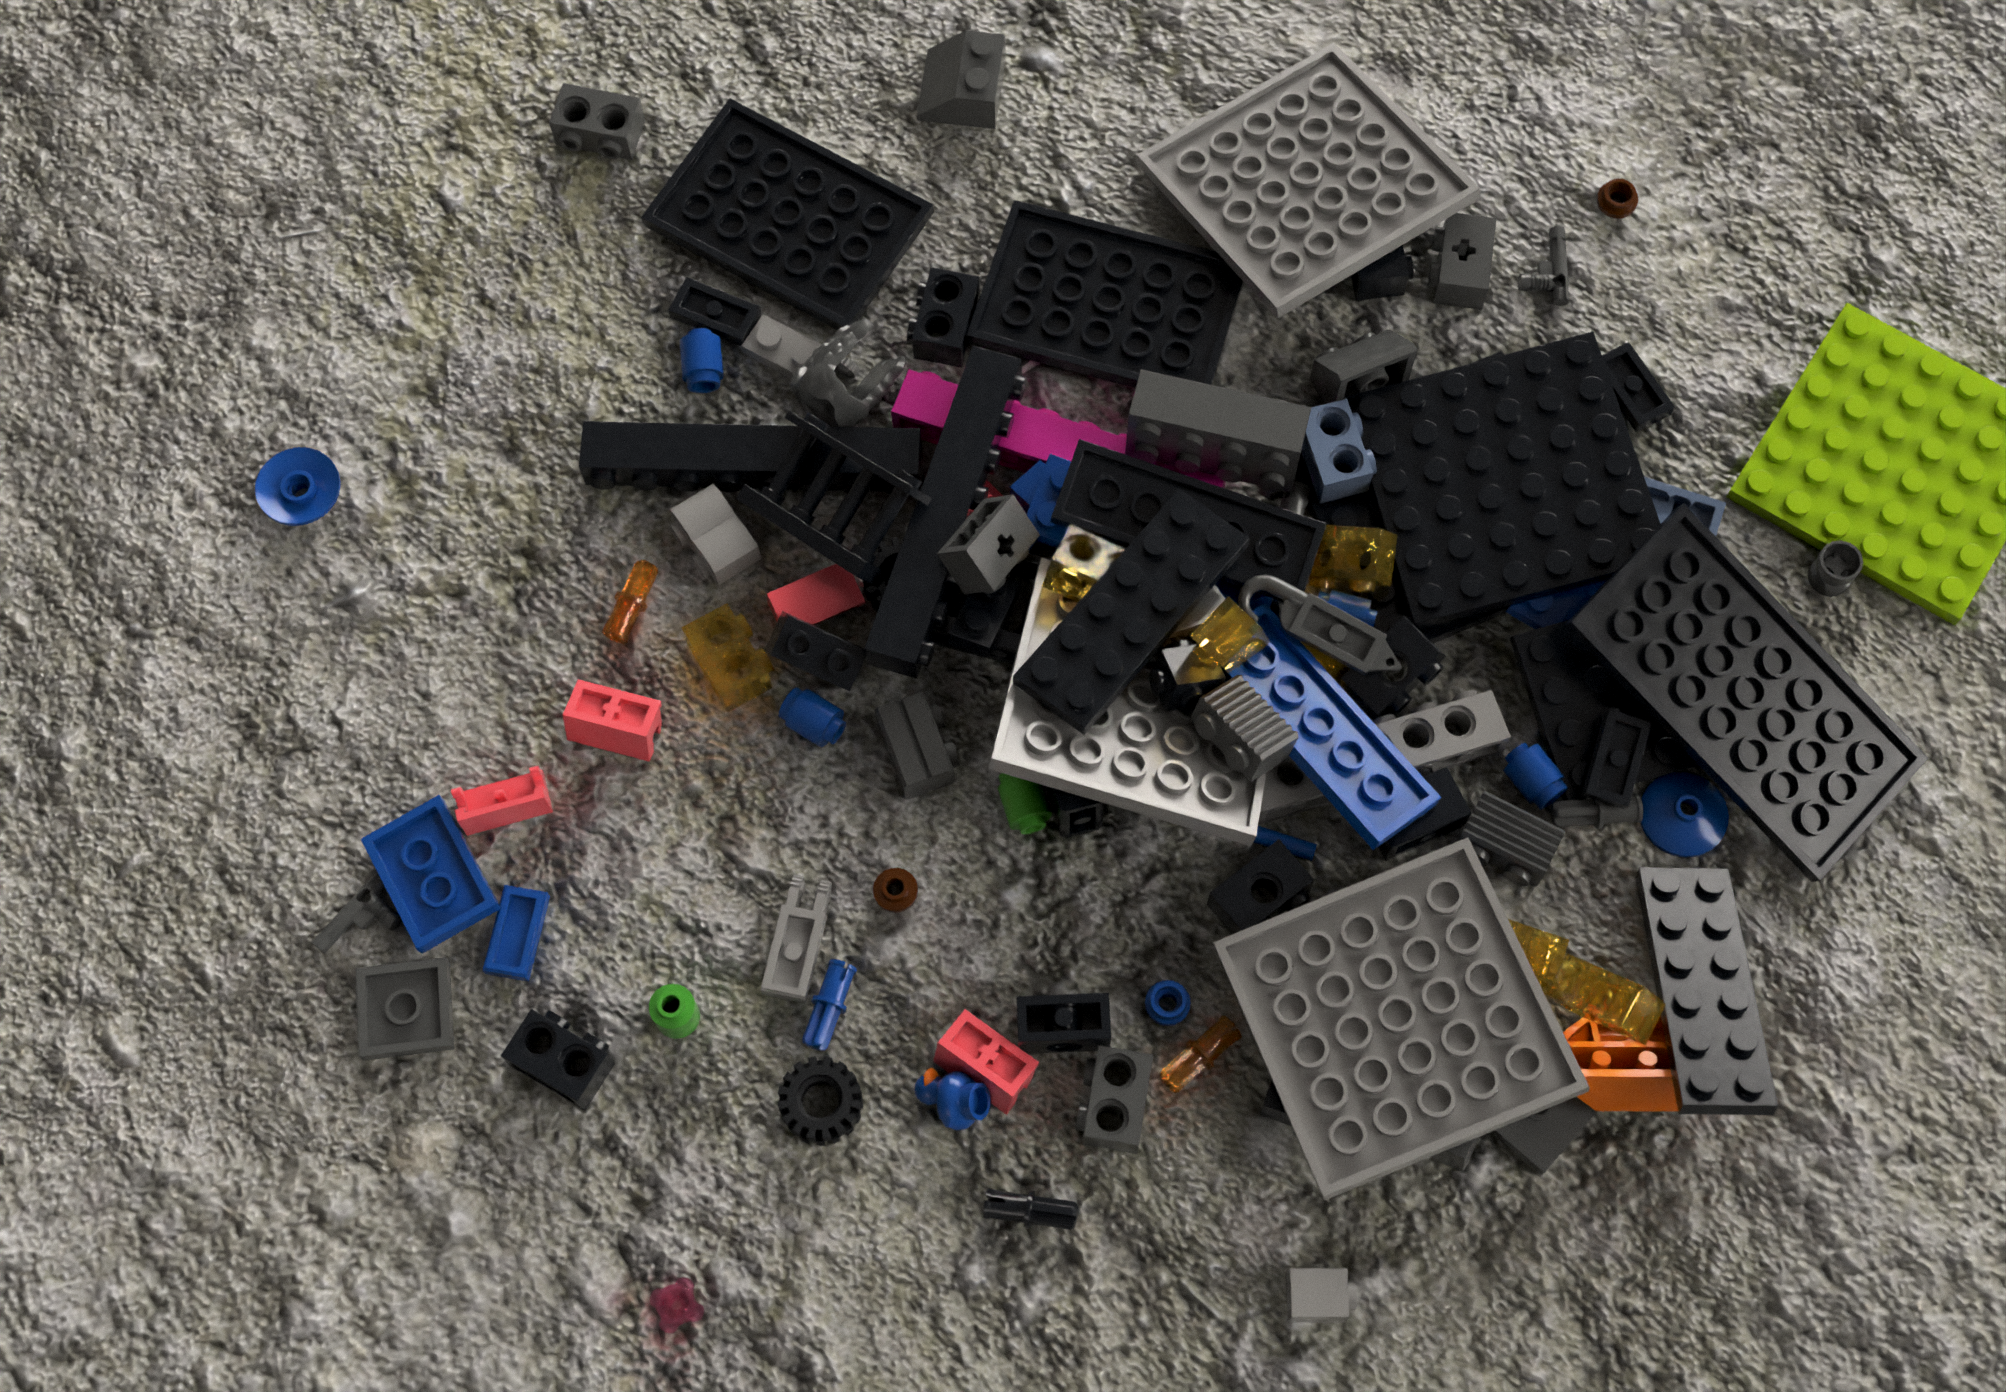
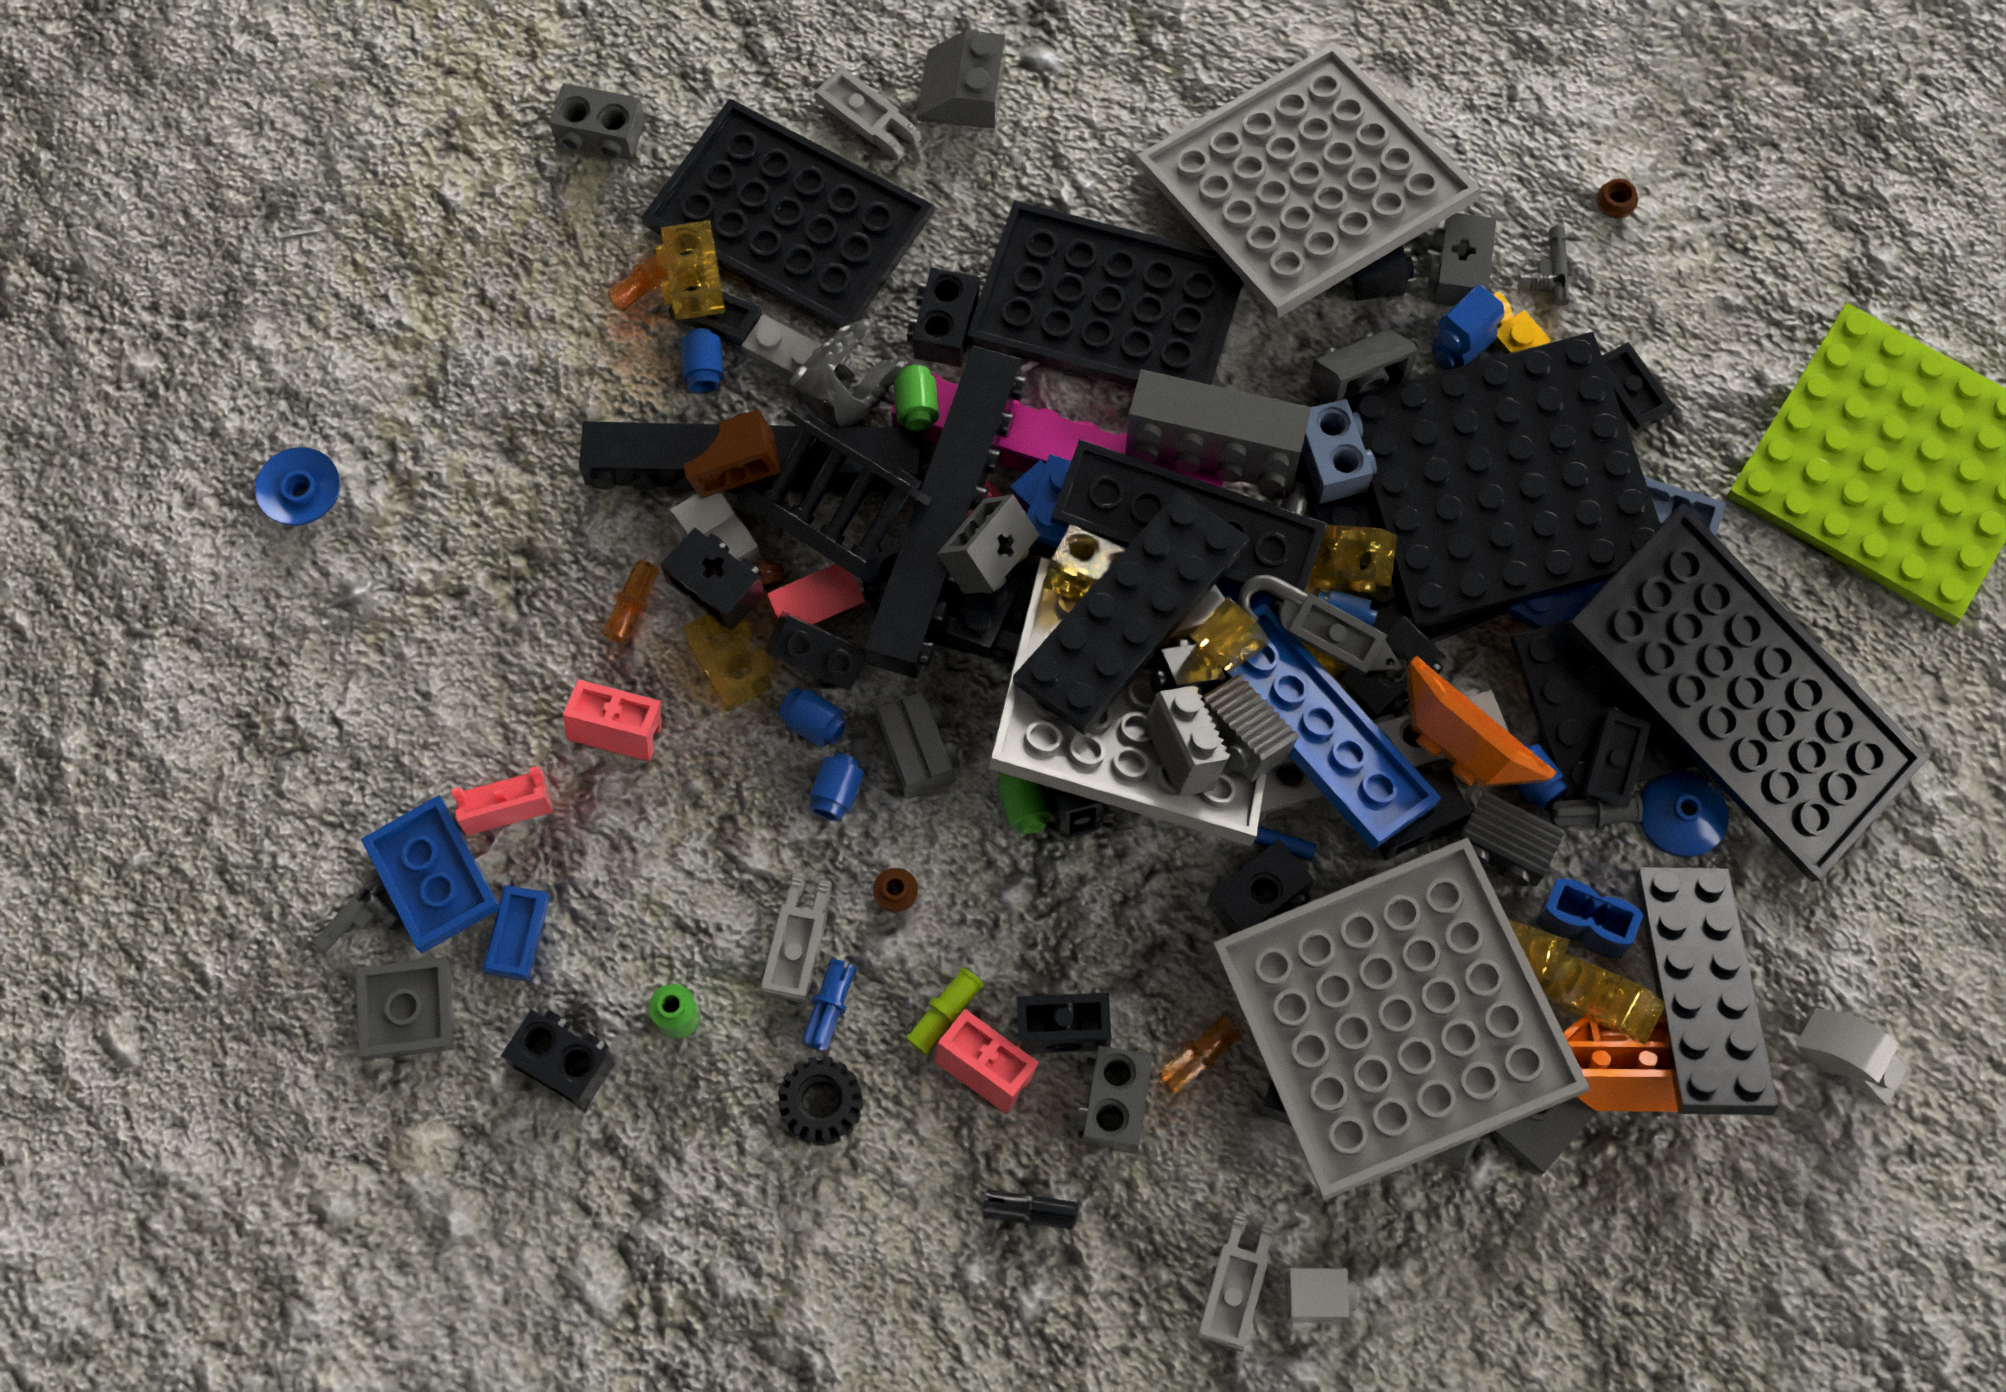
(637, 284): none -> clear orange axle
(663, 1301): clear pink plate -> none
(690, 270): none -> clear yellow brick
(723, 598): none -> black brick
(738, 456): none -> reddish brown arch
(770, 572): none -> reddish brown plate
(835, 787): none -> blue brick
(866, 112): none -> light grey hinge
(916, 398): none -> bright green brick
(944, 1011): none -> lime pin
(957, 1097): blue animal -> none
(1169, 989): blue plate -> none
(1186, 740): none -> dark grey brick
(1235, 1287): none -> light grey hinge
(1467, 328): none -> blue brick
(1467, 735): none -> orange wedge
(1517, 331): none -> yellow plate
(1599, 923): none -> blue brick
(1843, 563): dark grey wheel -> none
(1853, 1049): none -> light grey brick

